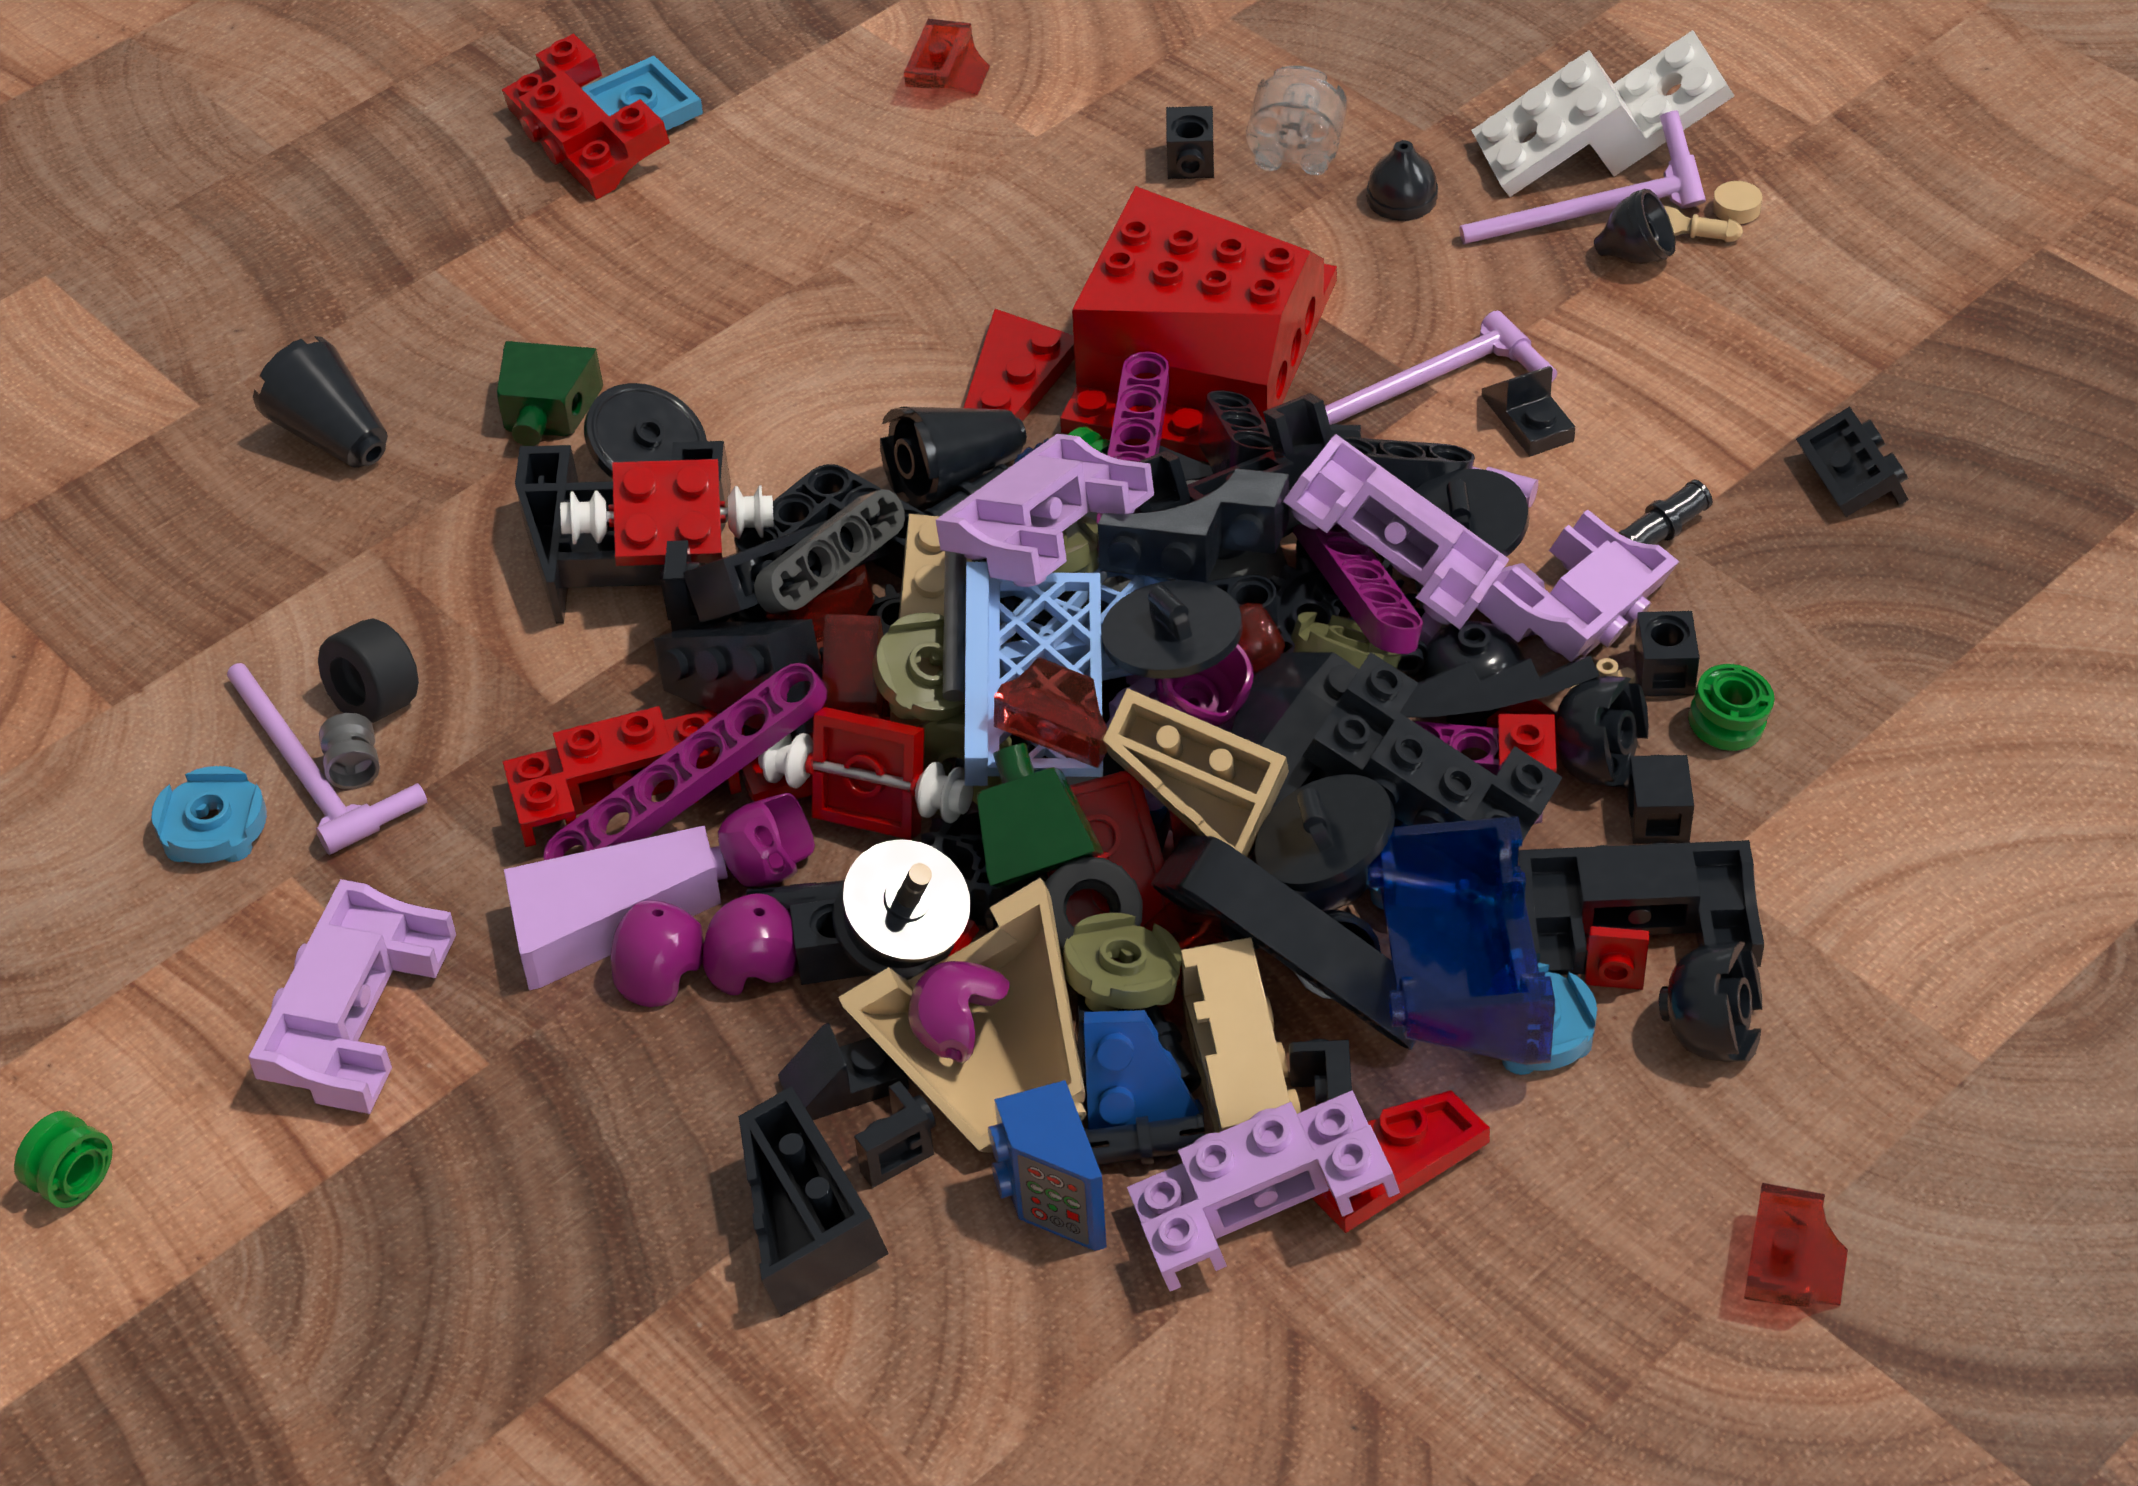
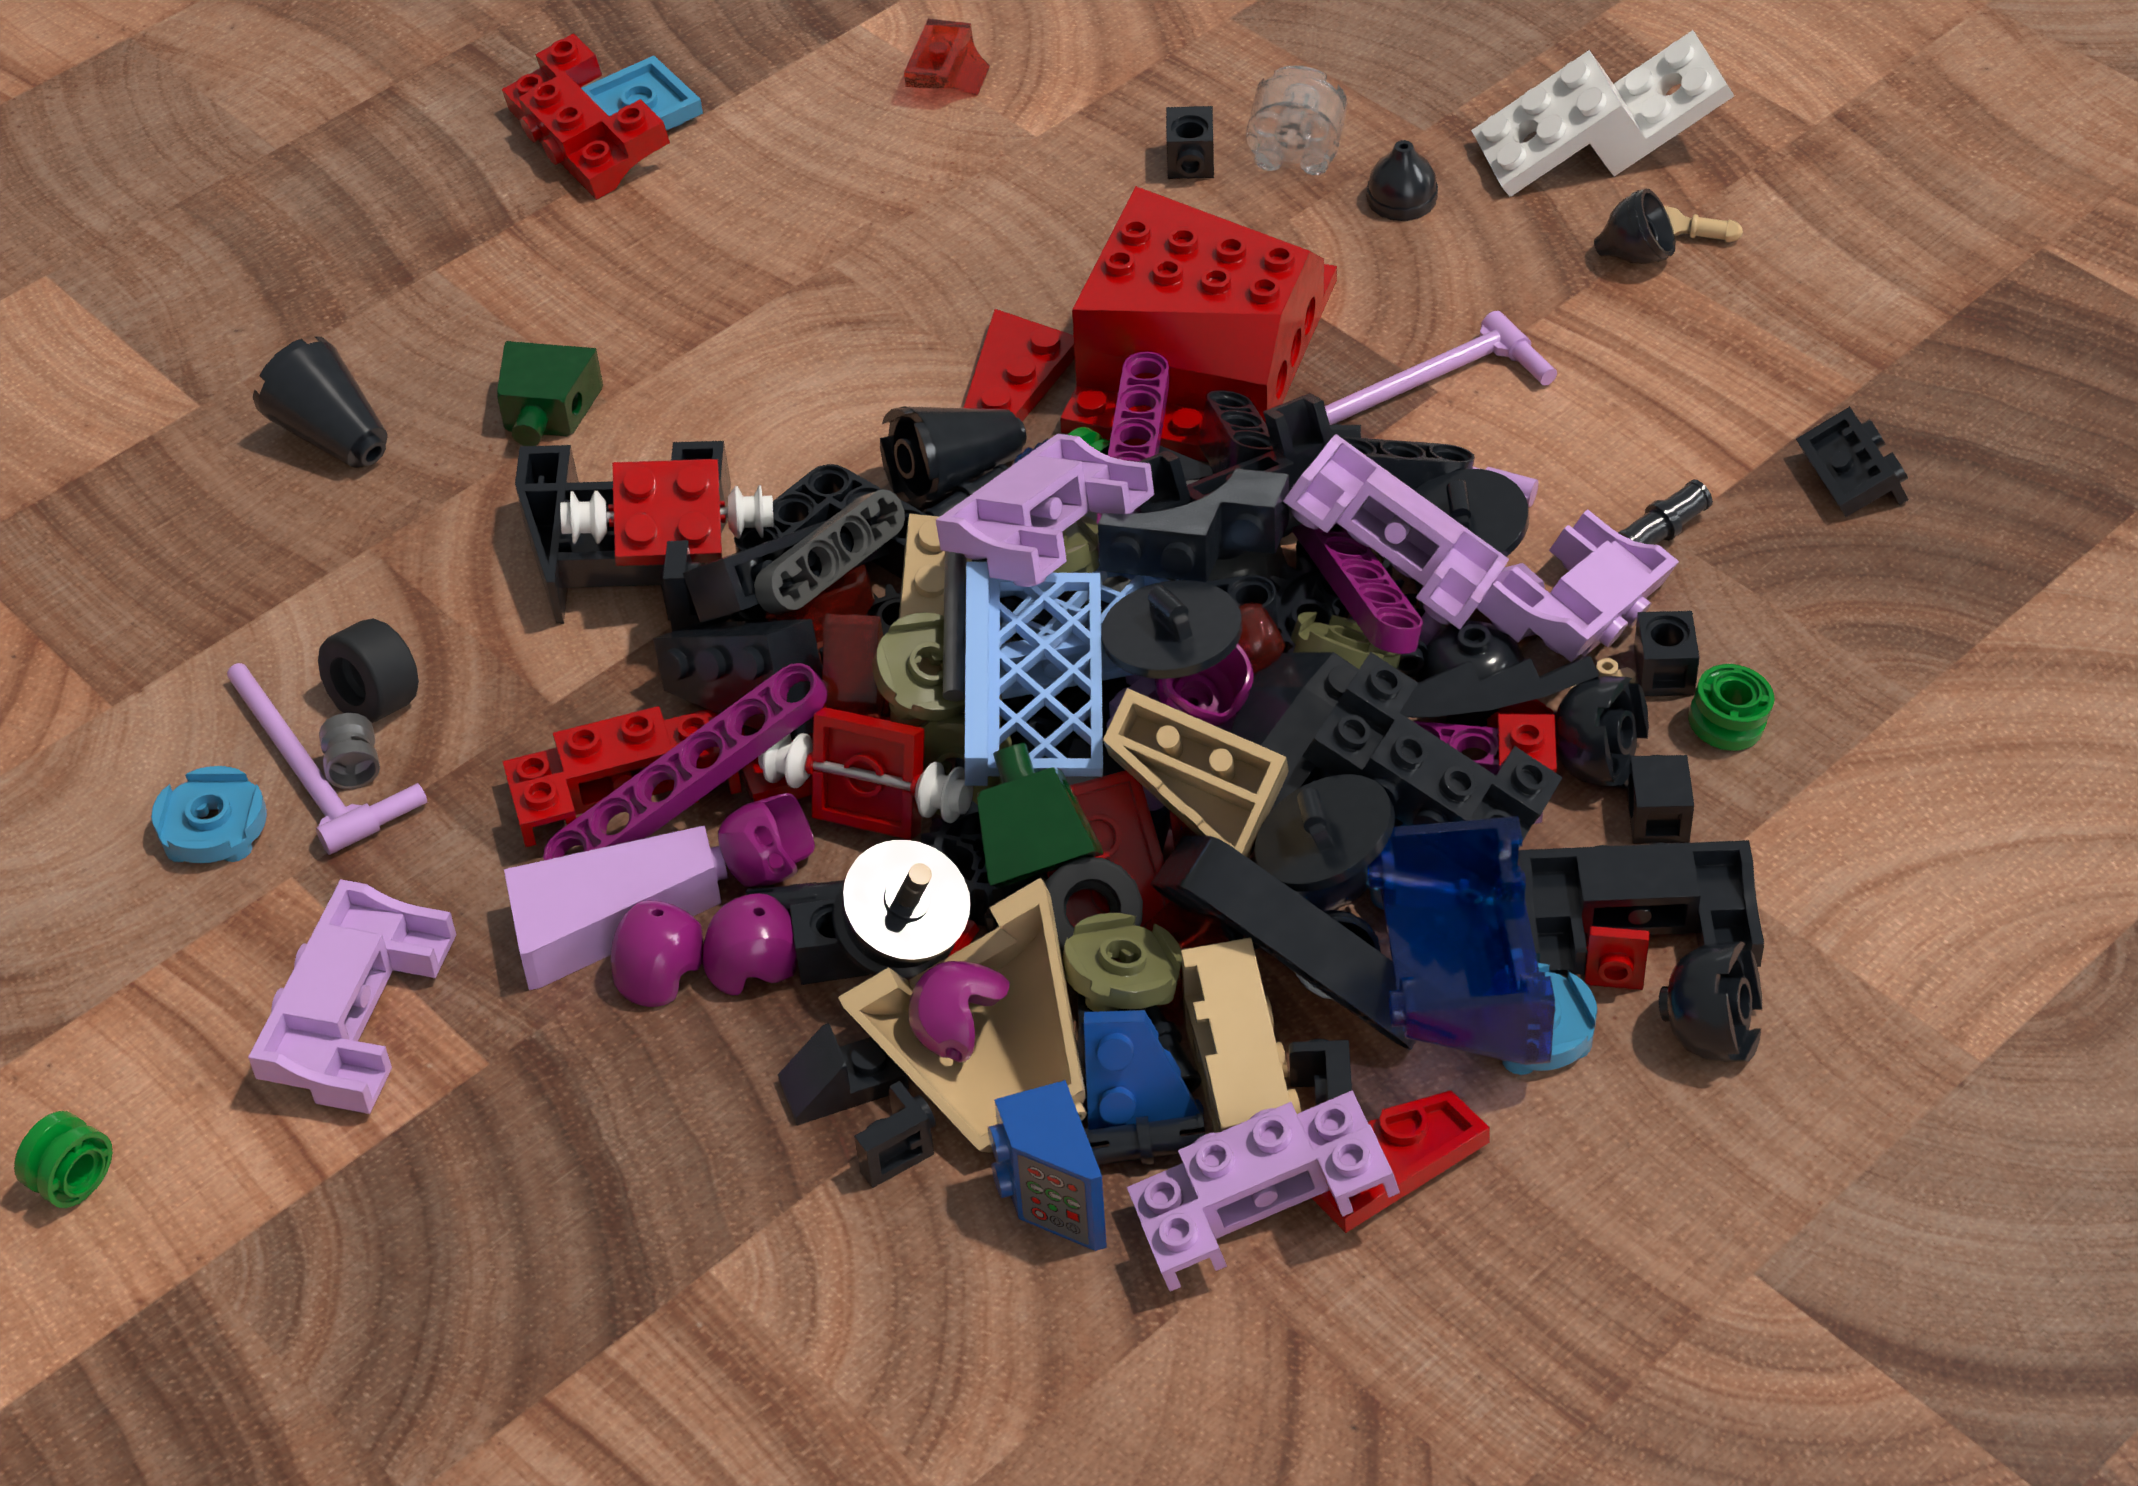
(638, 425): black shield -> none
(804, 1206): black wedge -> none
(1054, 711): clear red slope -> none
(1530, 411): black slope -> none
(1680, 183): lavender bar -> none
(1737, 201): tan tile -> none
(1794, 1251): clear red slope -> none

